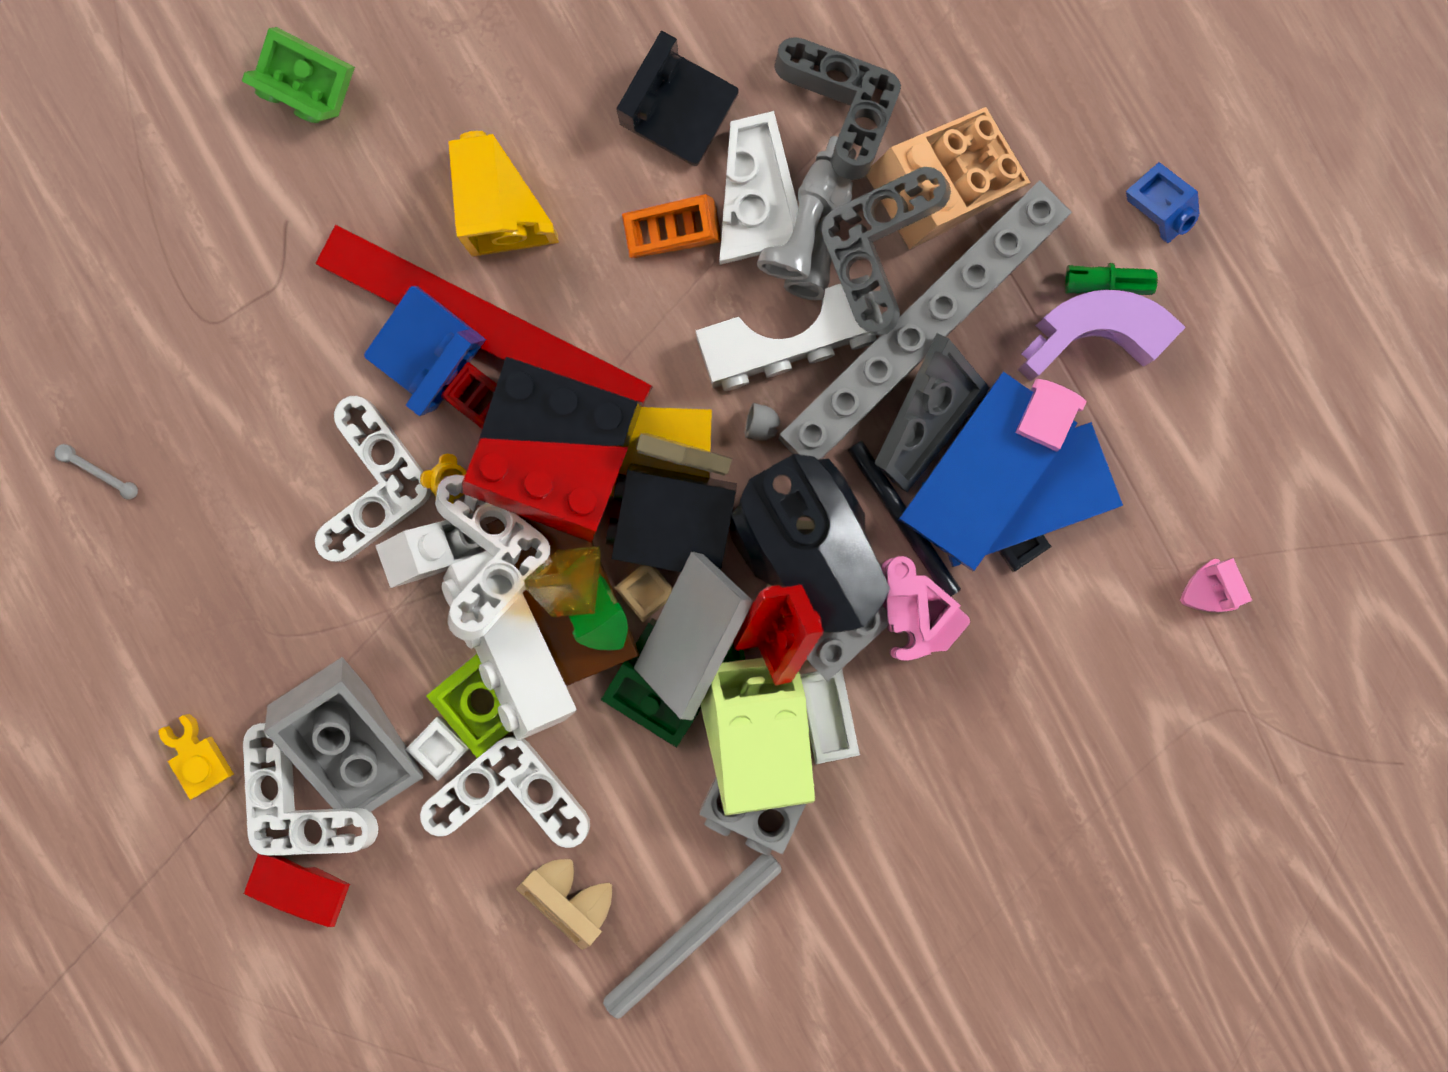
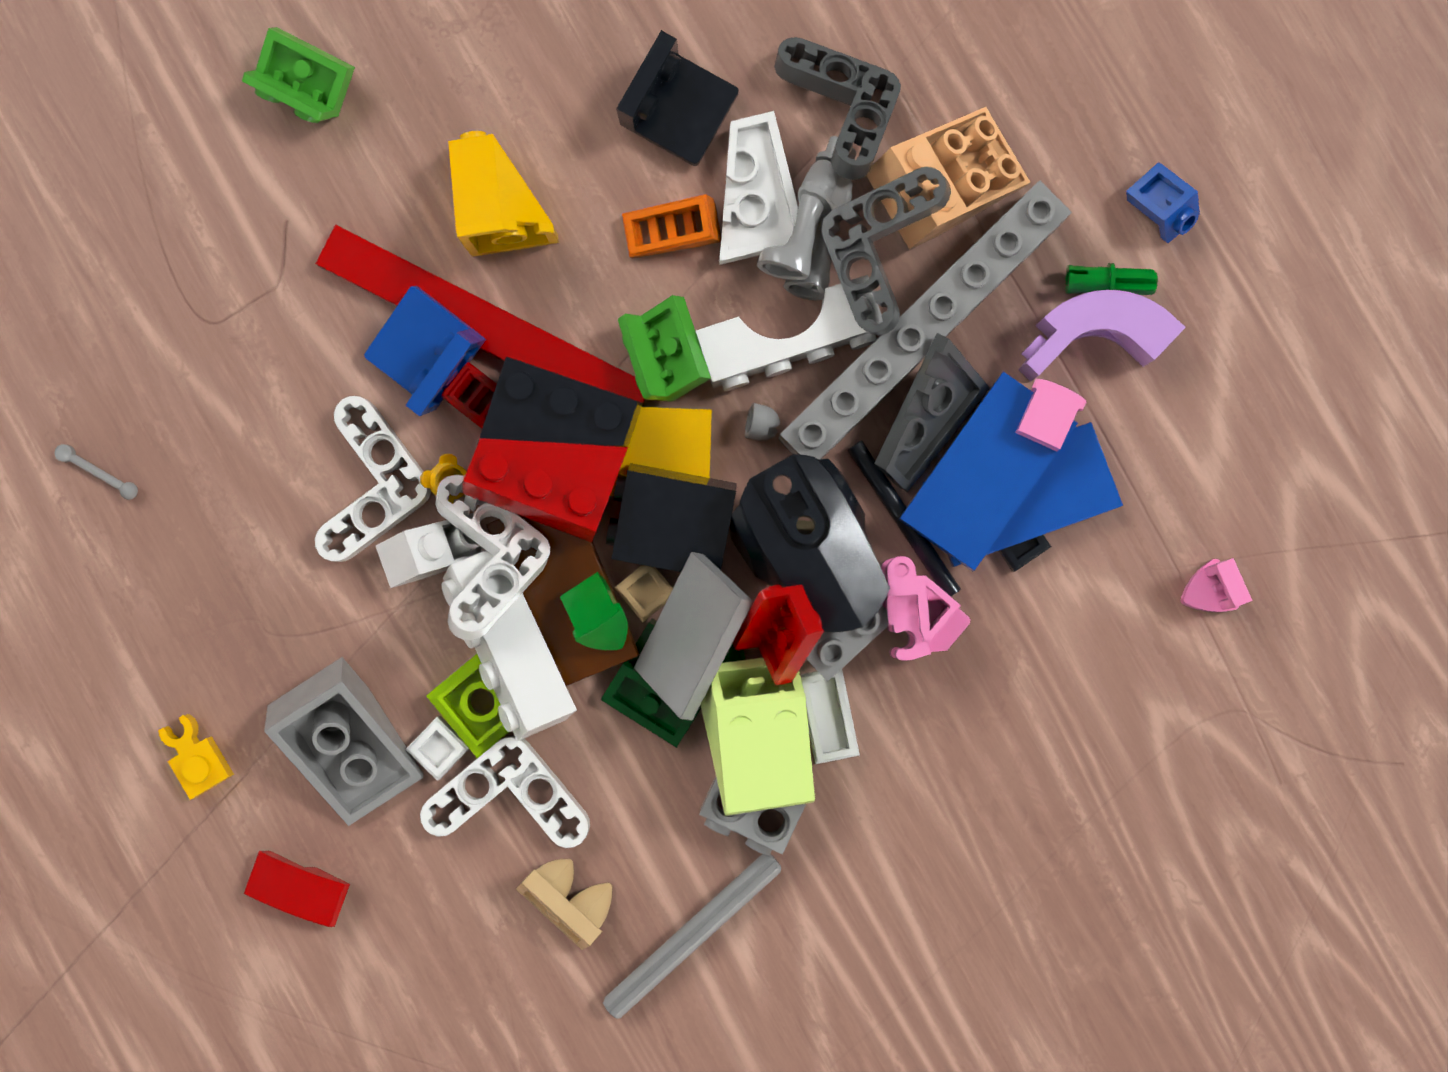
(281, 812): white beam -> none
(567, 582): clear yellow slope -> none
(664, 350): none -> bright green bracket
(683, 454): dark tan tile -> none

